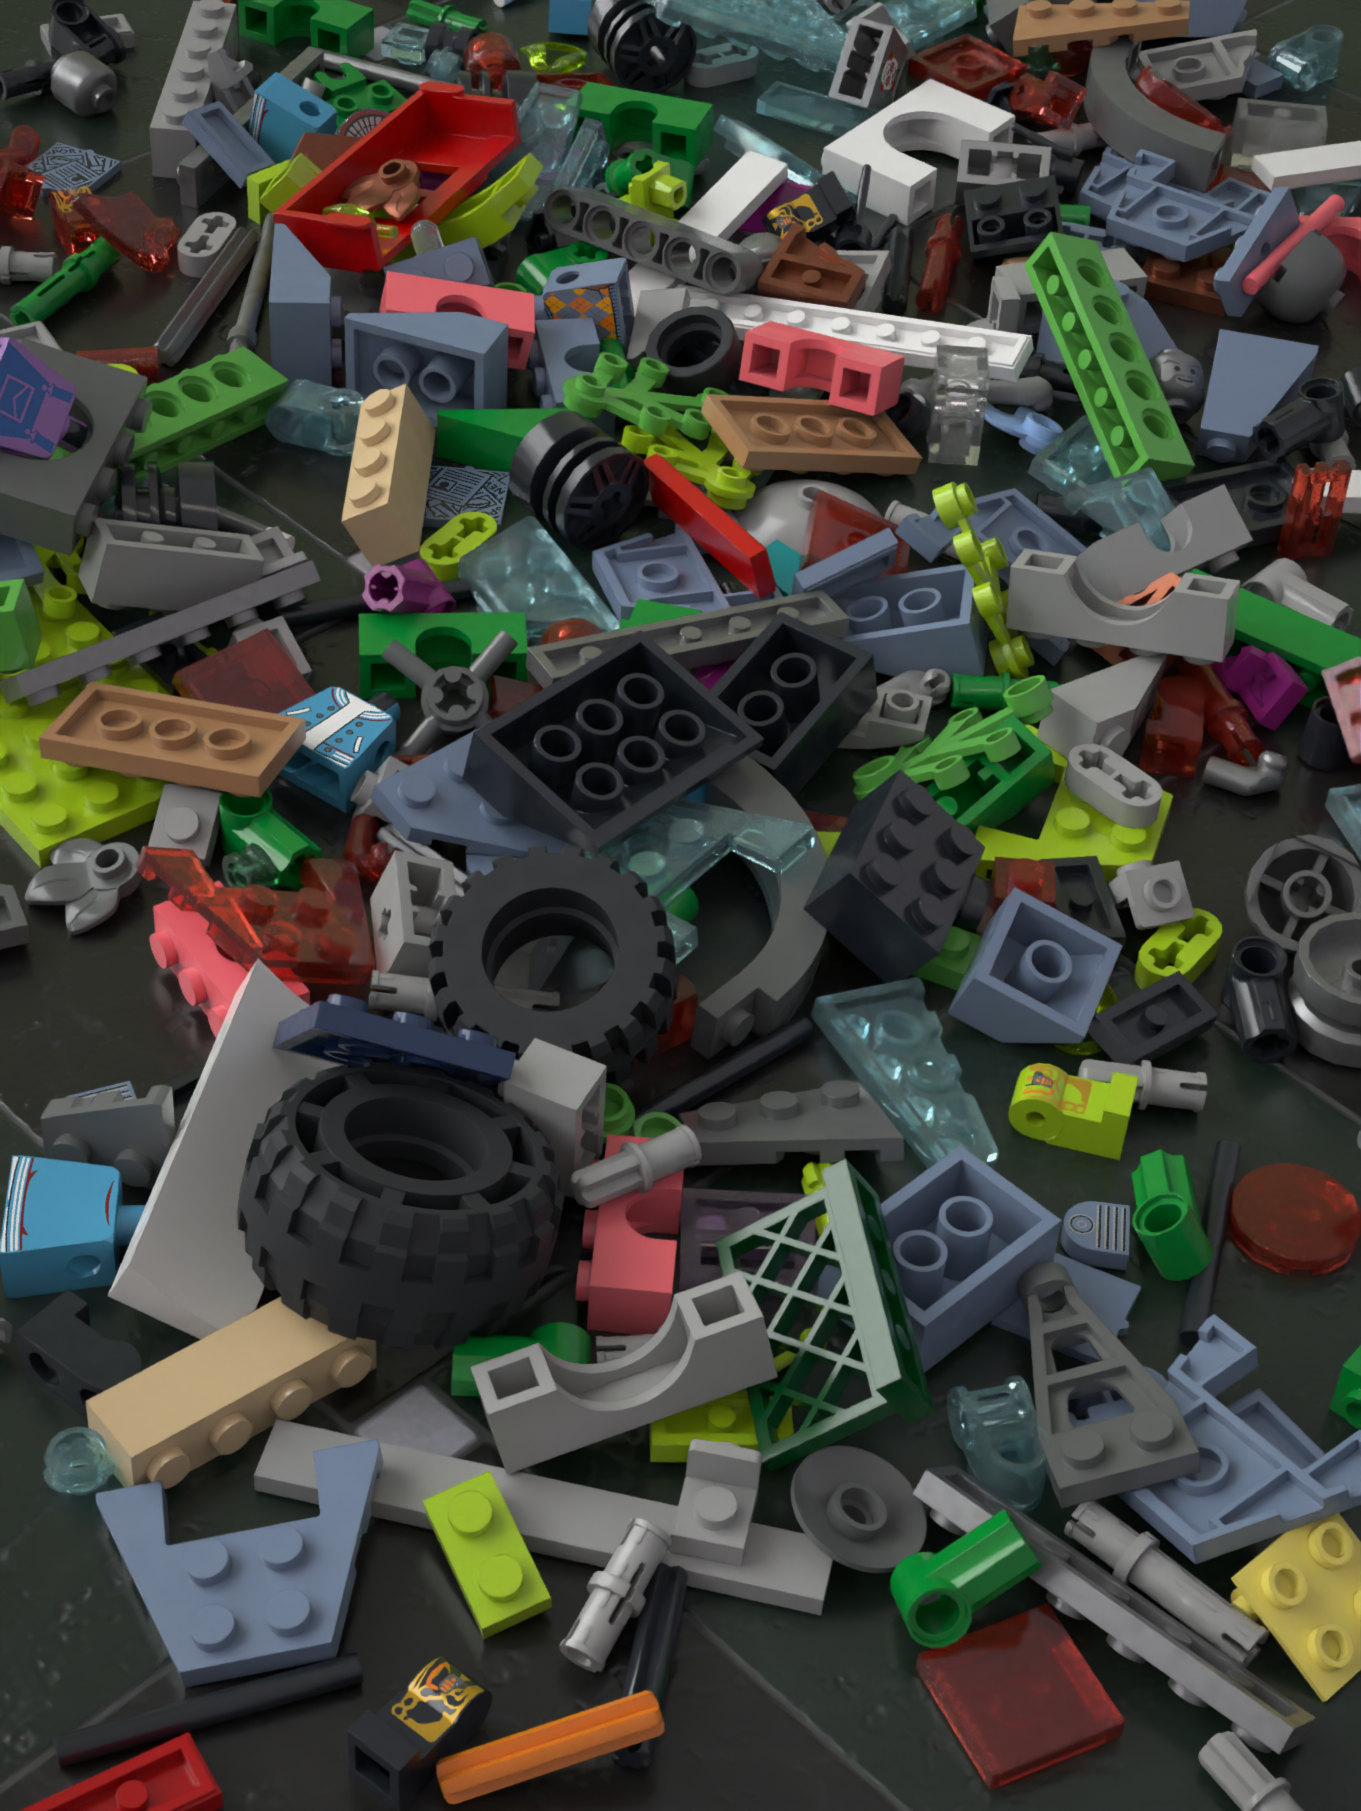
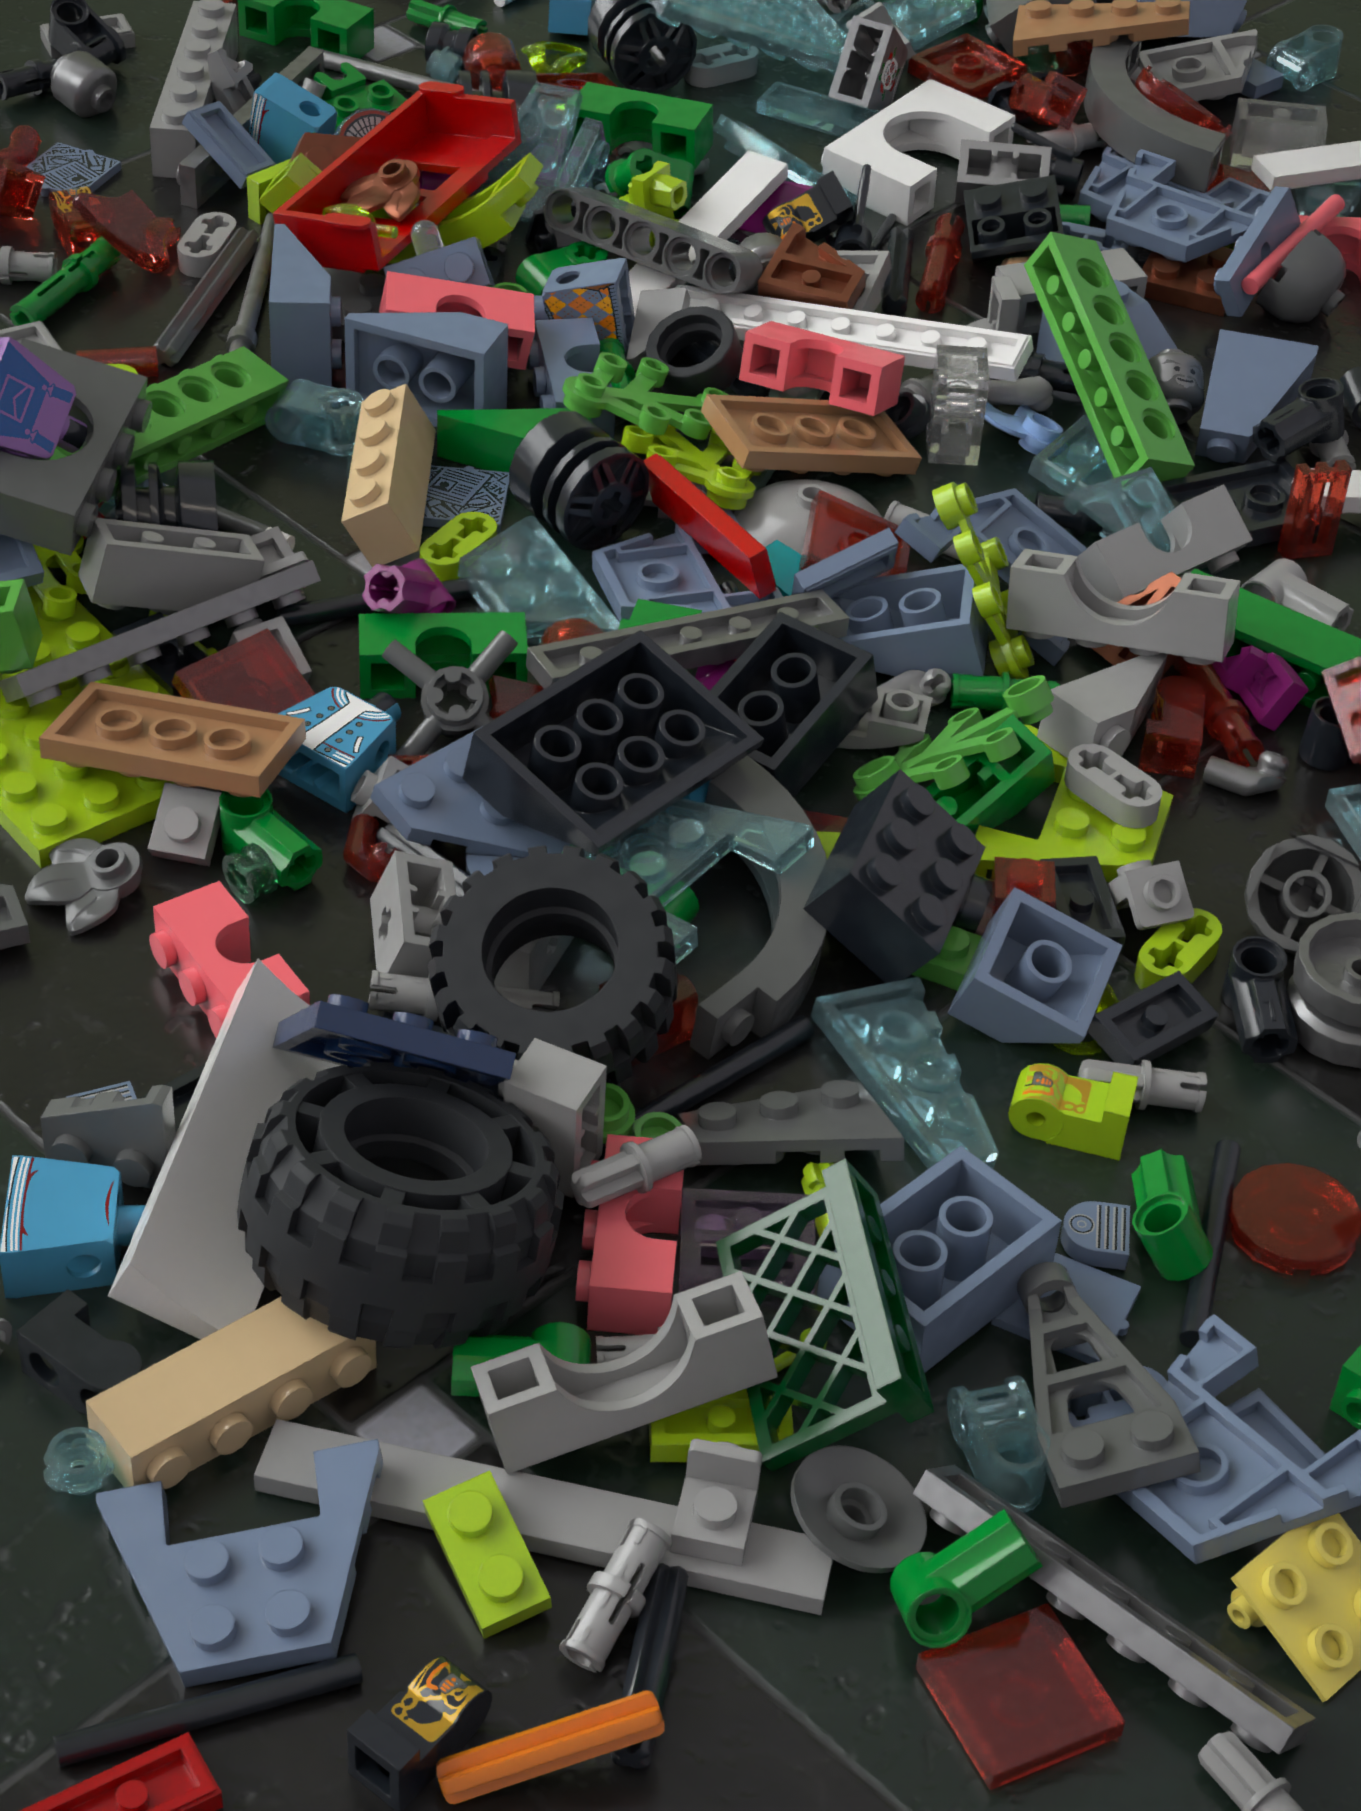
(296, 935): clear red wing -> none
(405, 44): clear light blue plate -> none
(1142, 1563): light grey pin -> none

